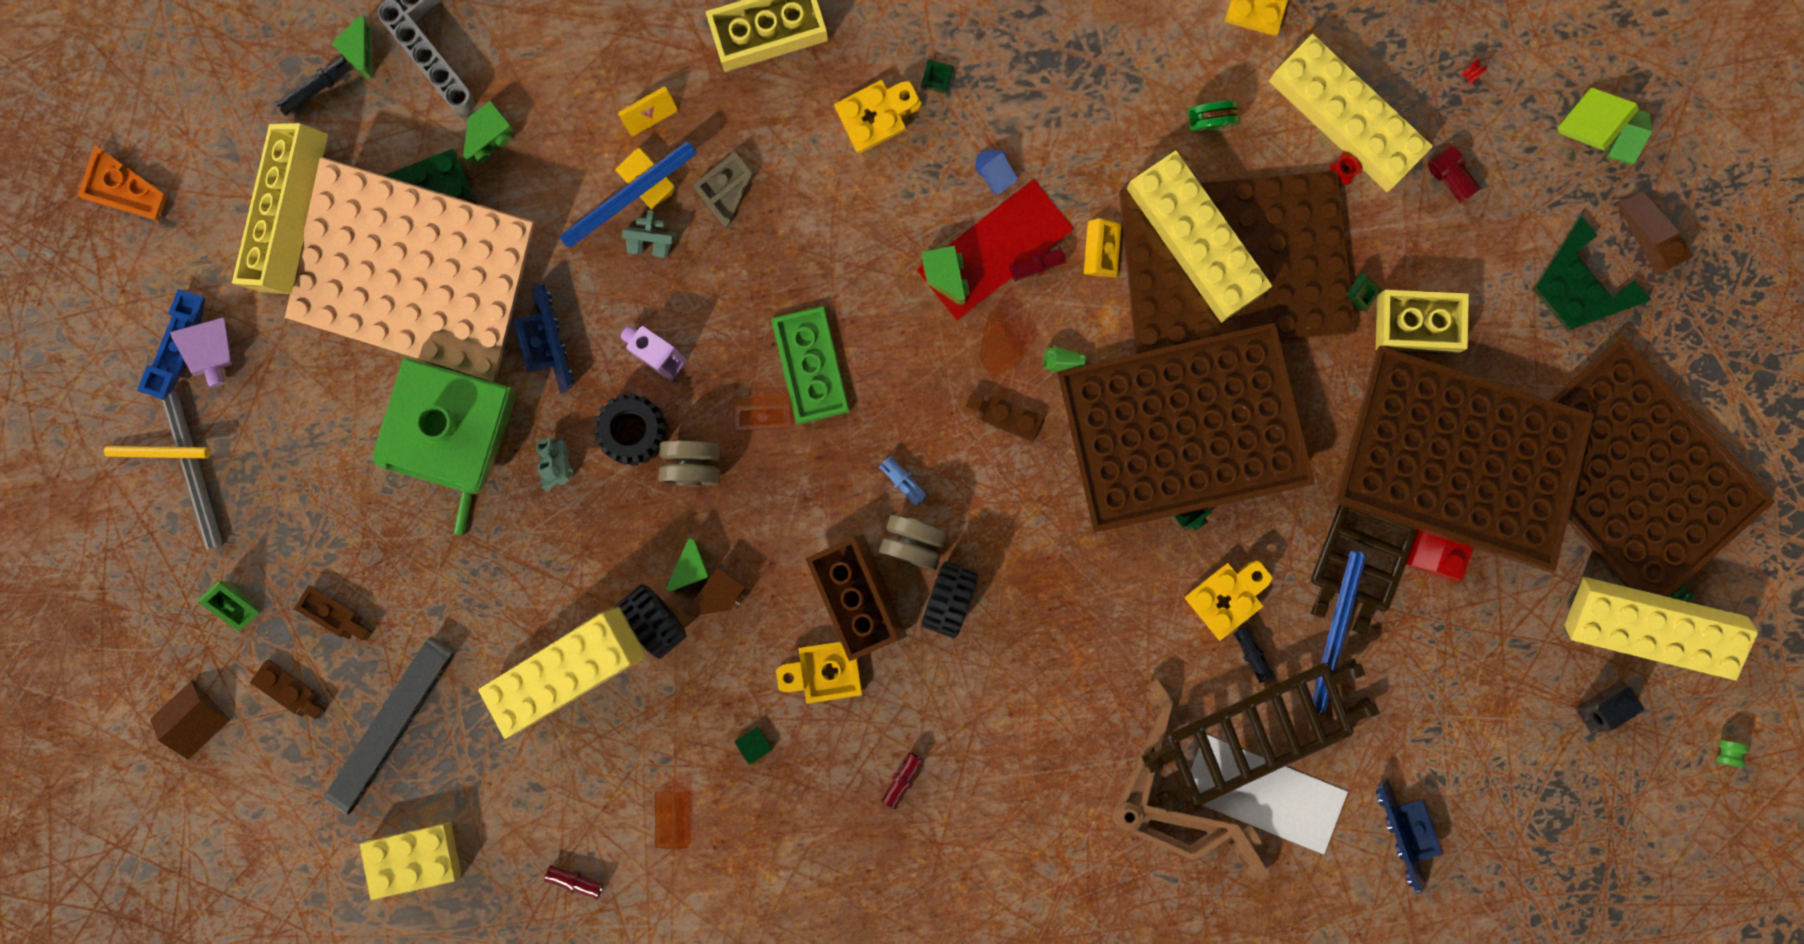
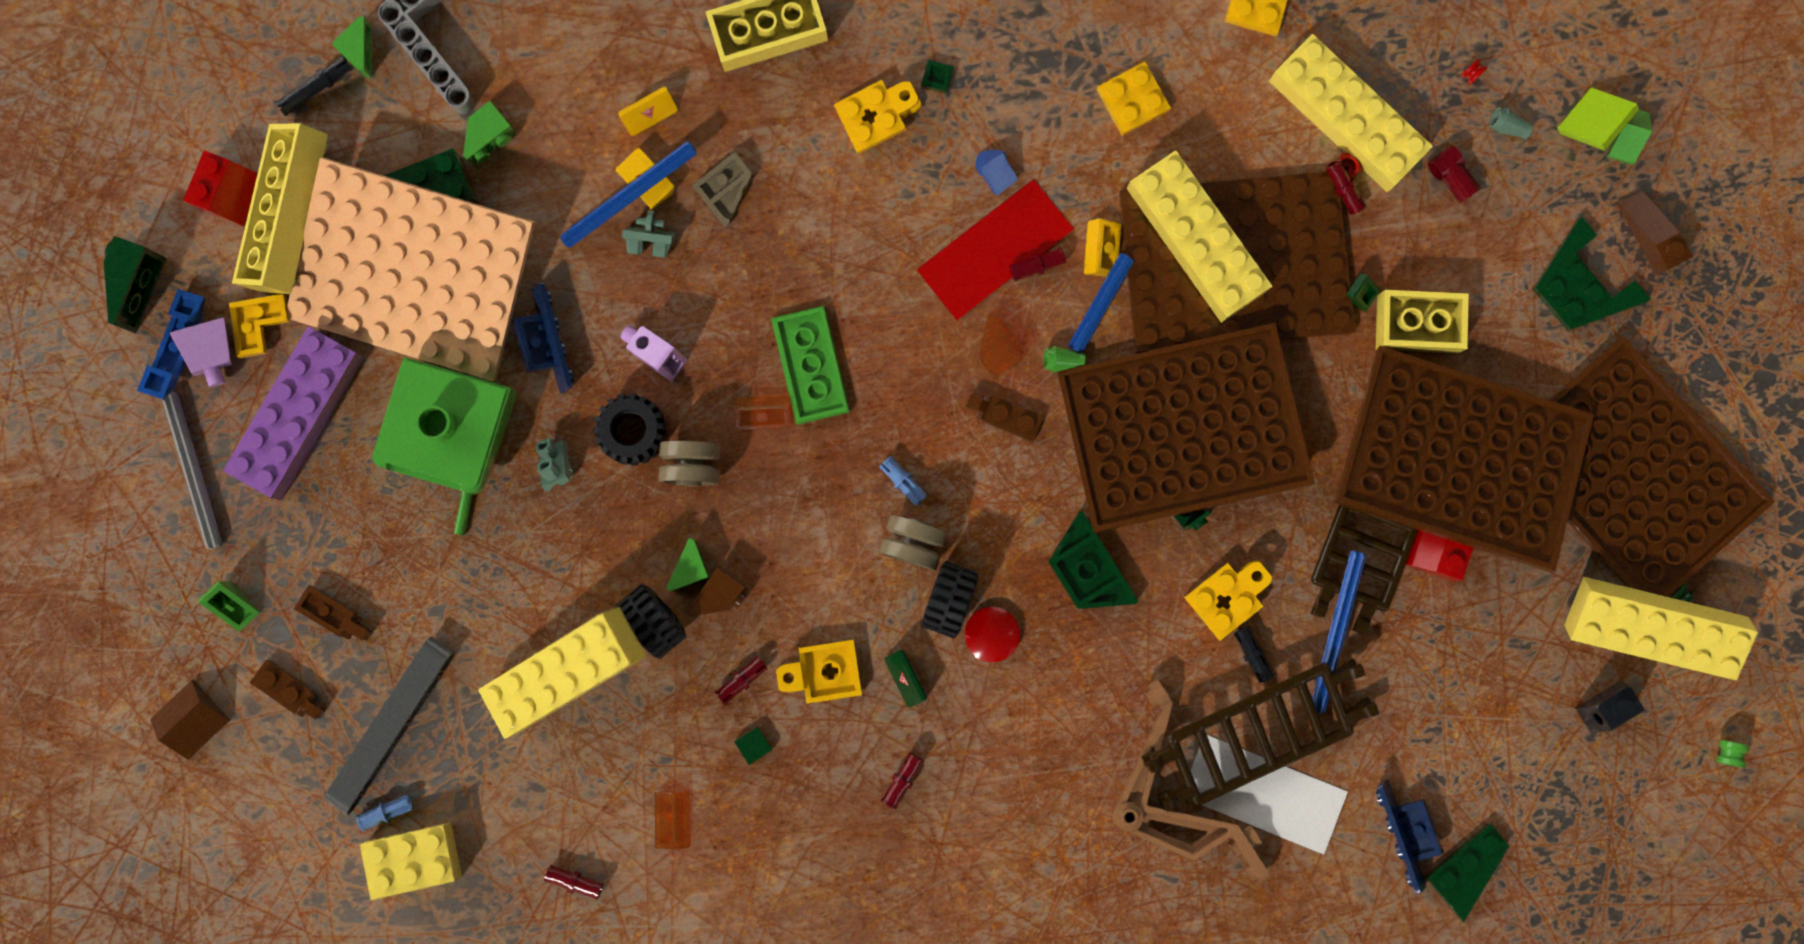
(118, 187): orange wing -> none
(129, 281): none -> dark green slope
(157, 452): yellow bar -> none
(221, 188): none -> red slope
(251, 317): none -> yellow plate
(293, 414): none -> medium lavender brick
(384, 812): none -> medium blue axle
(741, 680): none -> dark red pin
(856, 597): reddish brown slope -> none
(905, 678): none -> dark green slope
(943, 273): bright green slope -> none
(992, 634): none -> red dish
(1088, 569): none -> dark green wing
(1100, 303): none -> blue axle
(1133, 98): none -> yellow plate
(1213, 116): green head -> none
(1345, 186): none -> dark red pin
(1468, 870): none -> dark green wing
(1509, 123): none -> sand green cone

